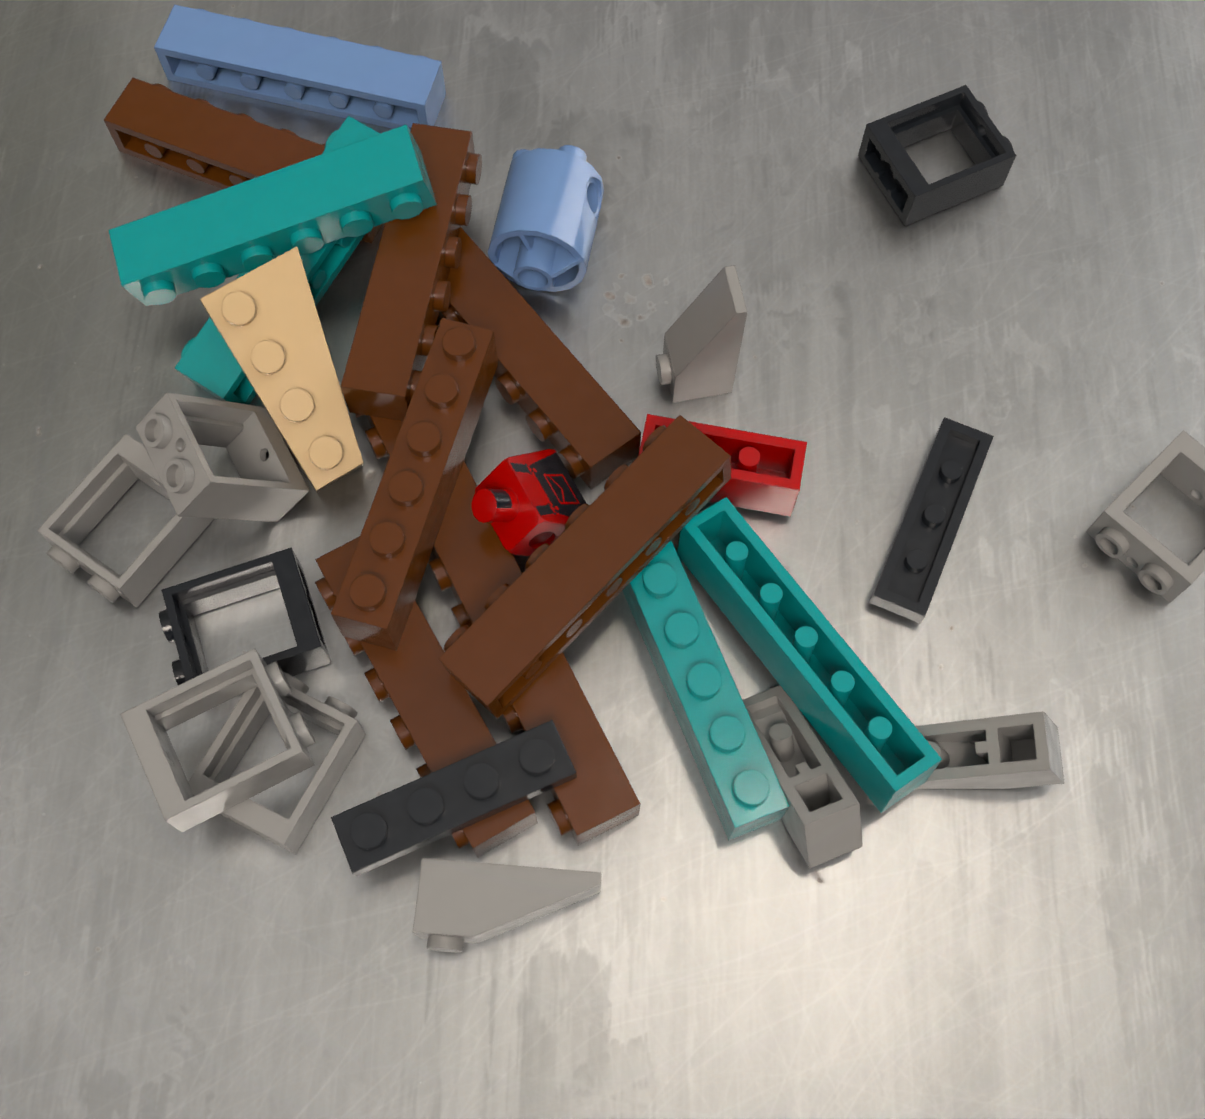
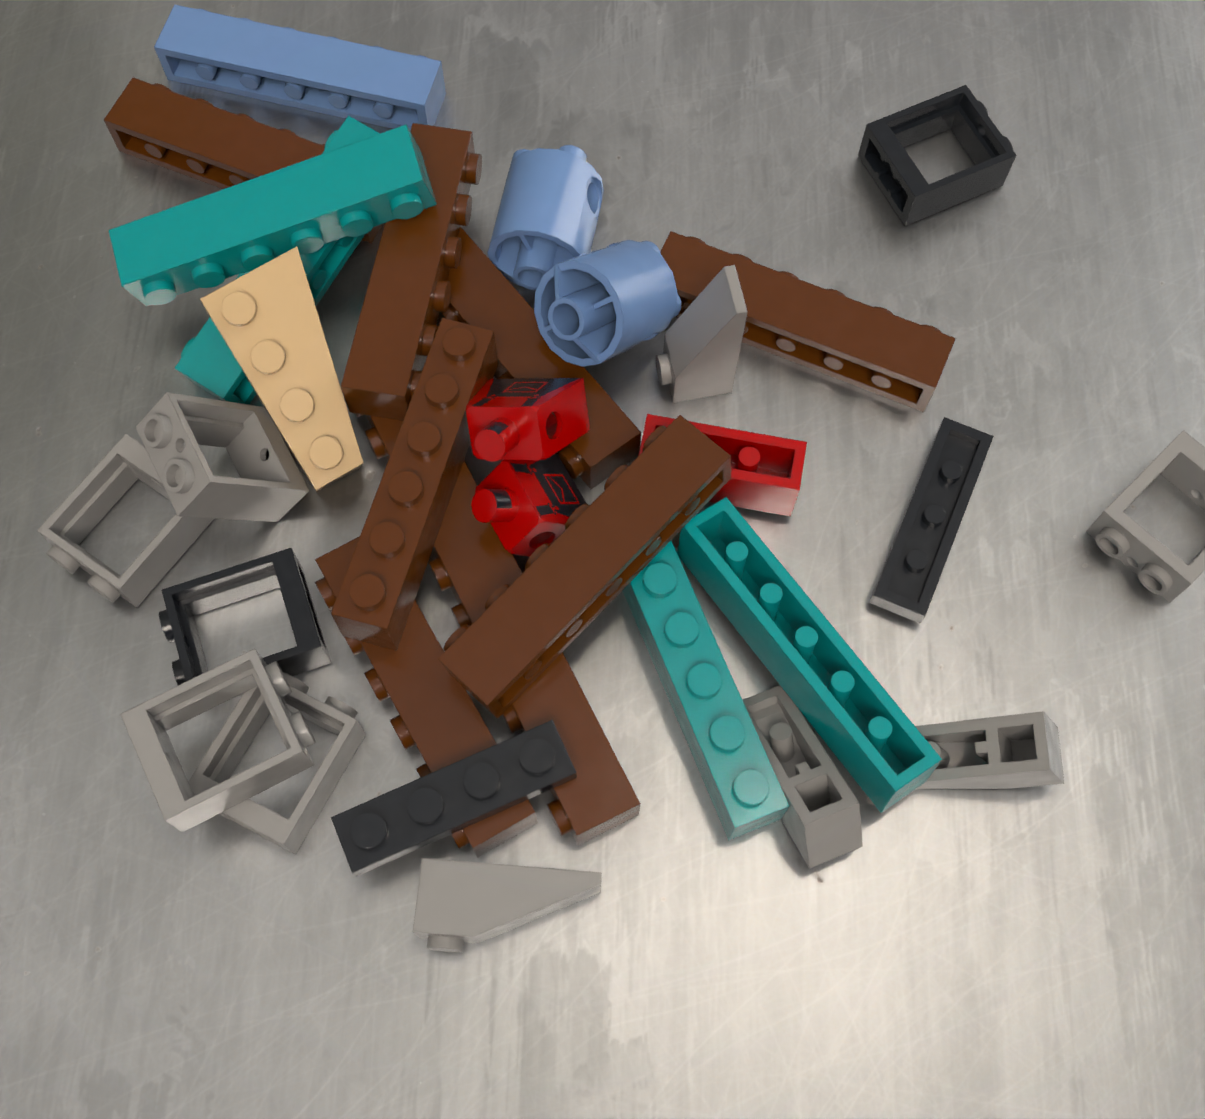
(516, 422): none -> red torso
(606, 302): none -> medium blue cylinder
(819, 325): none -> reddish brown brick

